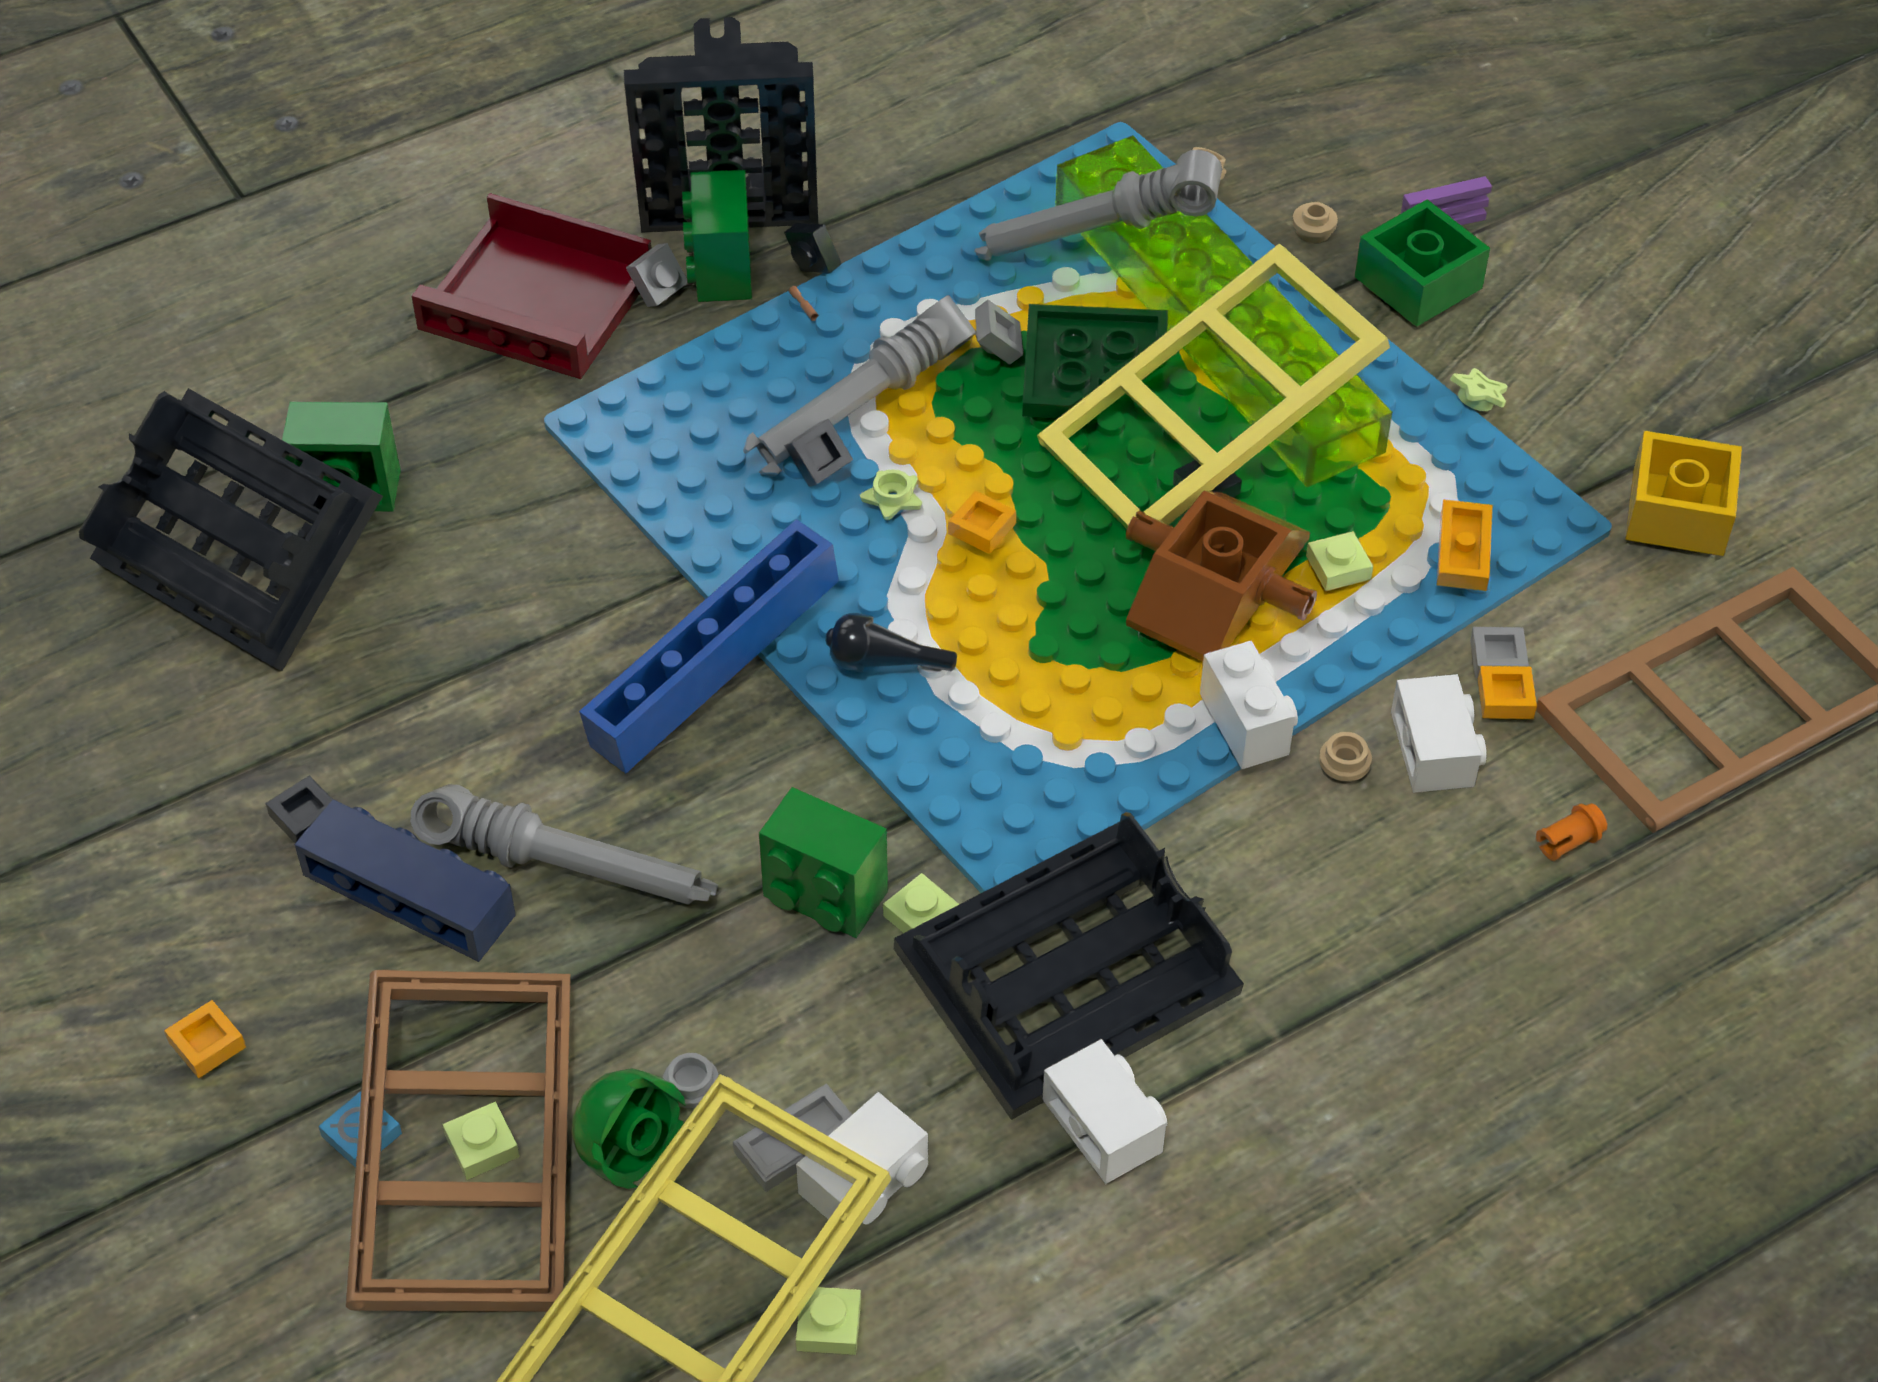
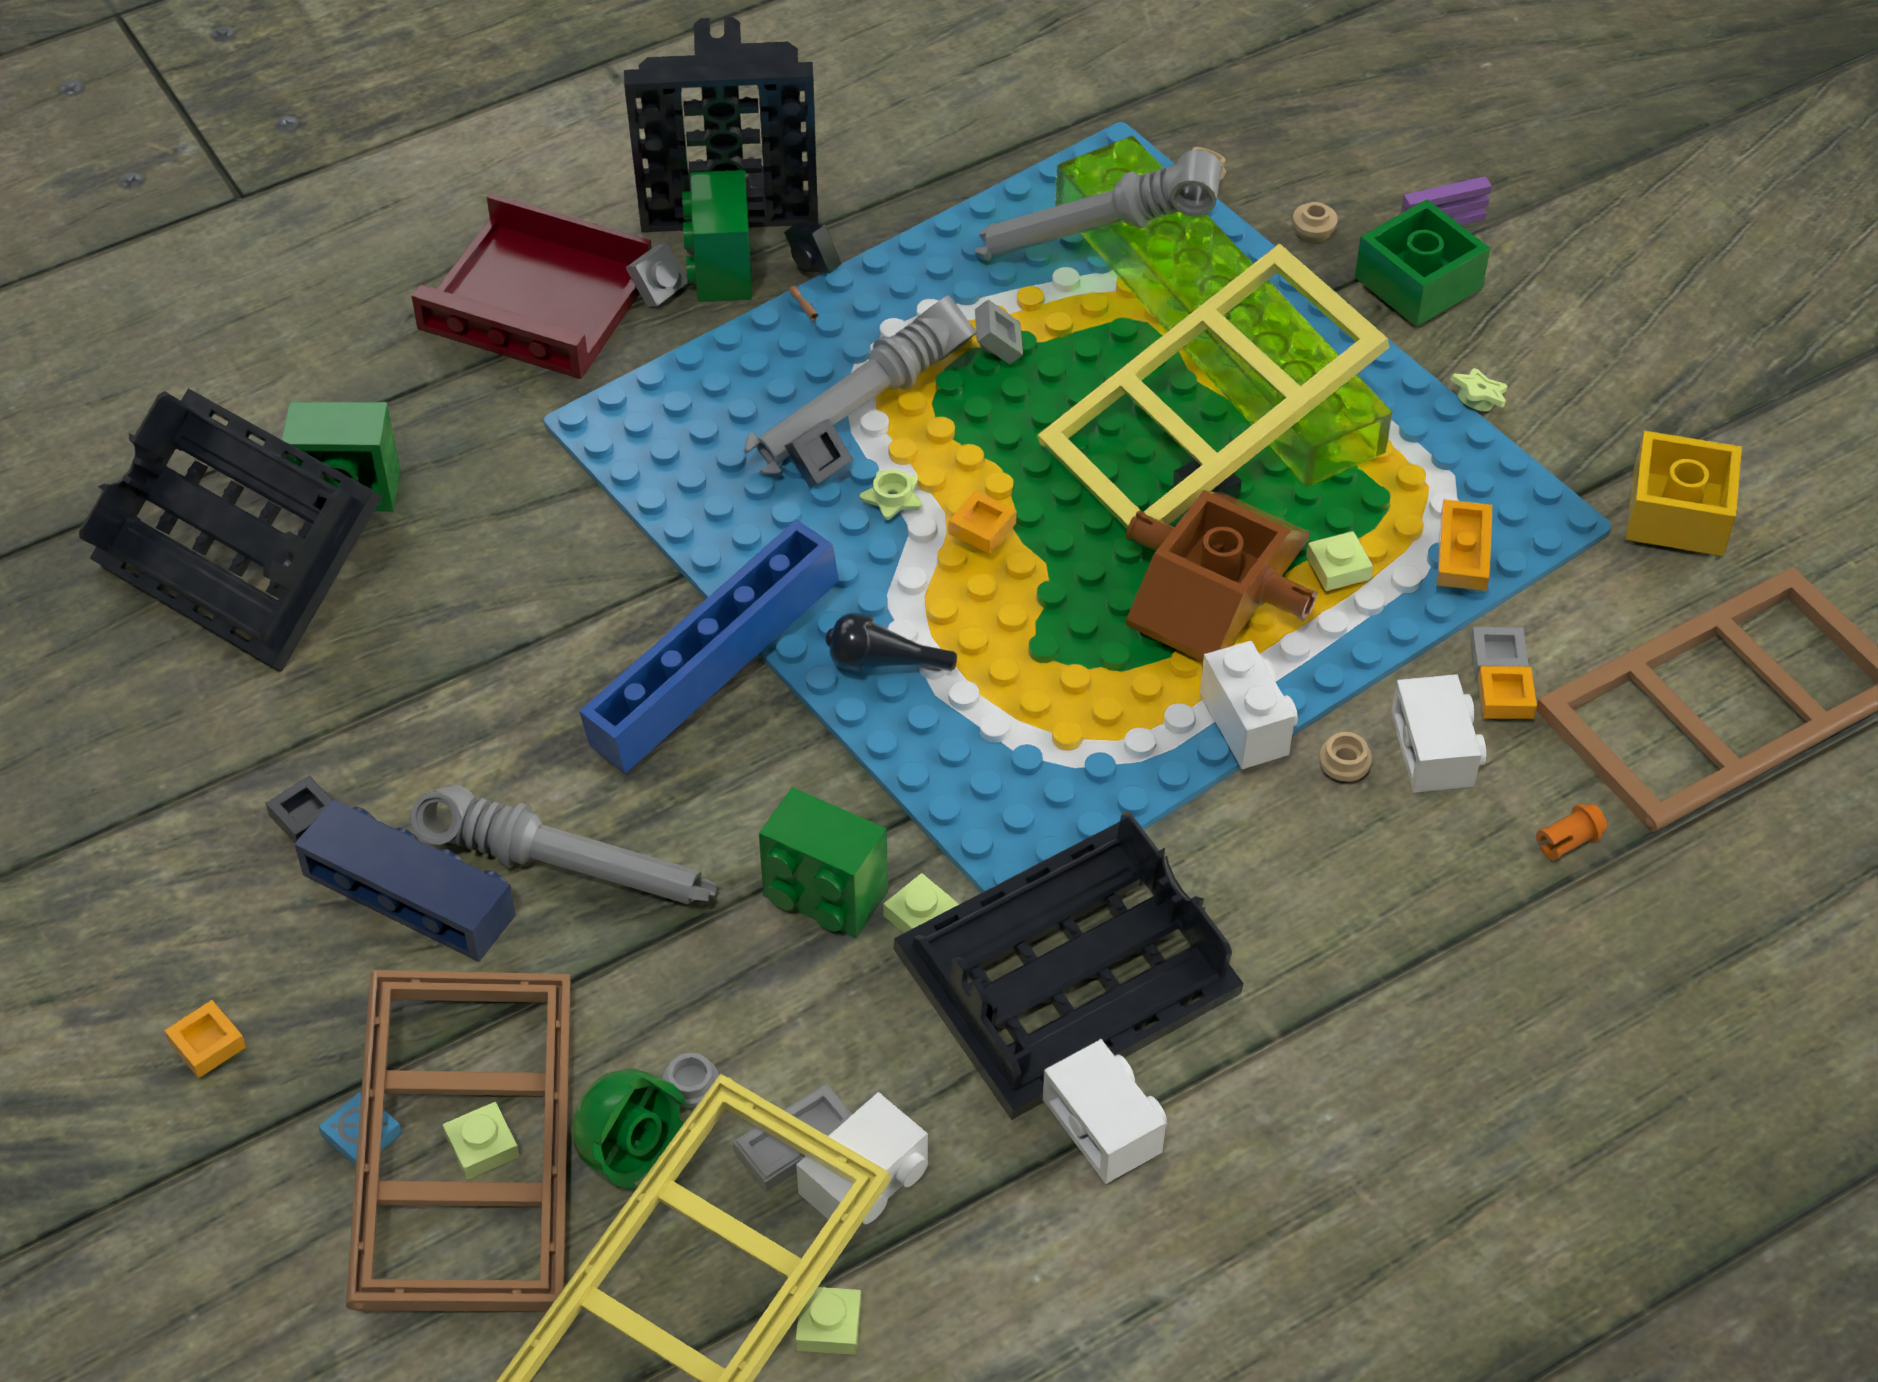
(1079, 349): dark green plate -> none

